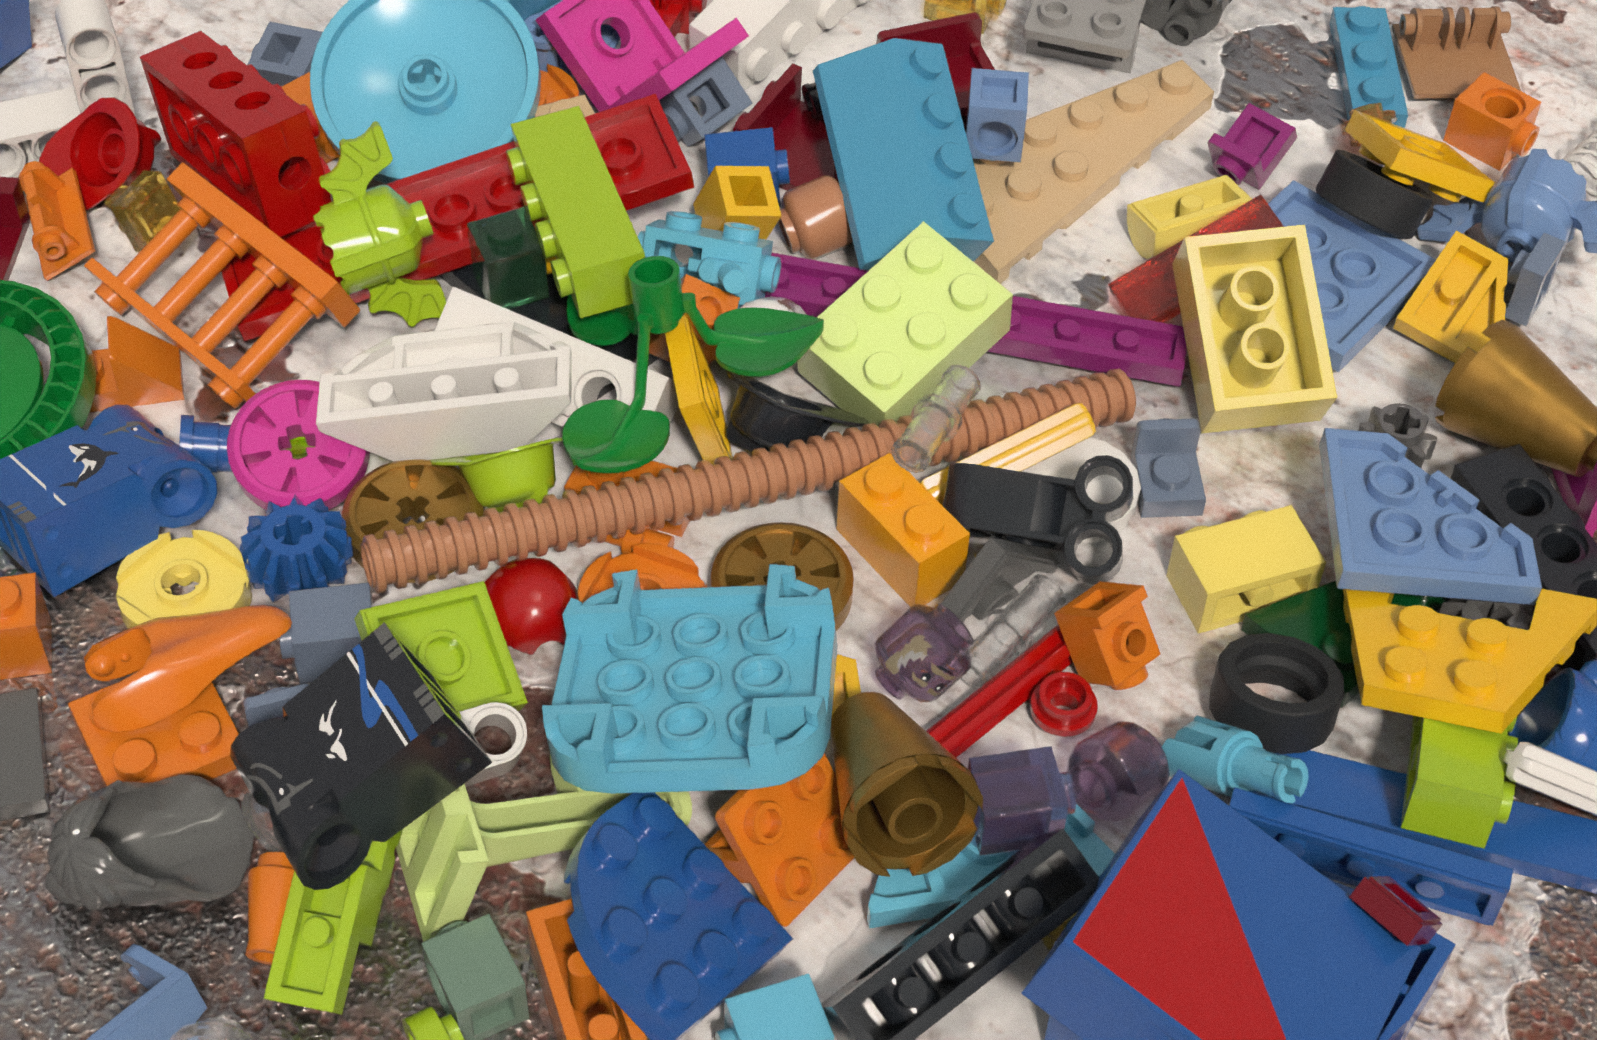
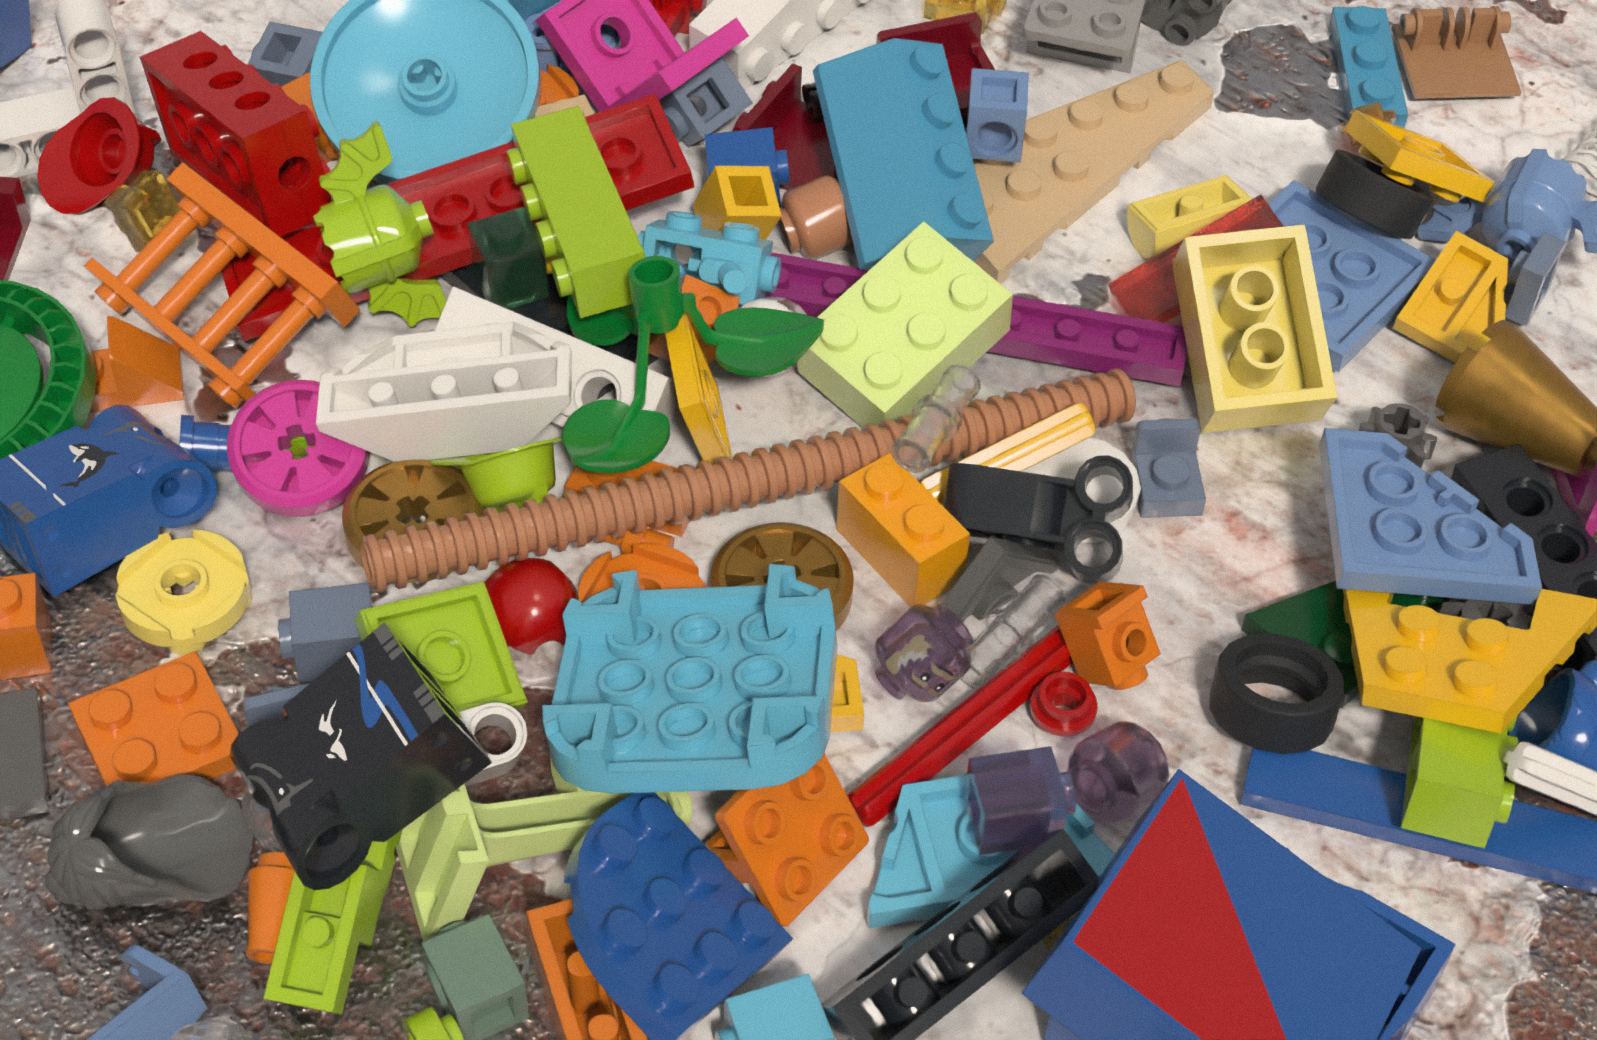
(56, 217): orange hinge -> none
(174, 661): orange animal -> none
(296, 548): blue gear -> none
(770, 417): black piece -> none
(899, 789): pearl gold cone -> none
(1233, 757): medium azure arm -> none
(1243, 566): light yellow brick -> none
(1251, 147): magenta bracket -> none
(1355, 851): blue tile -> none
(1396, 910): dark red tile -> none
(1493, 121): orange brick -> none

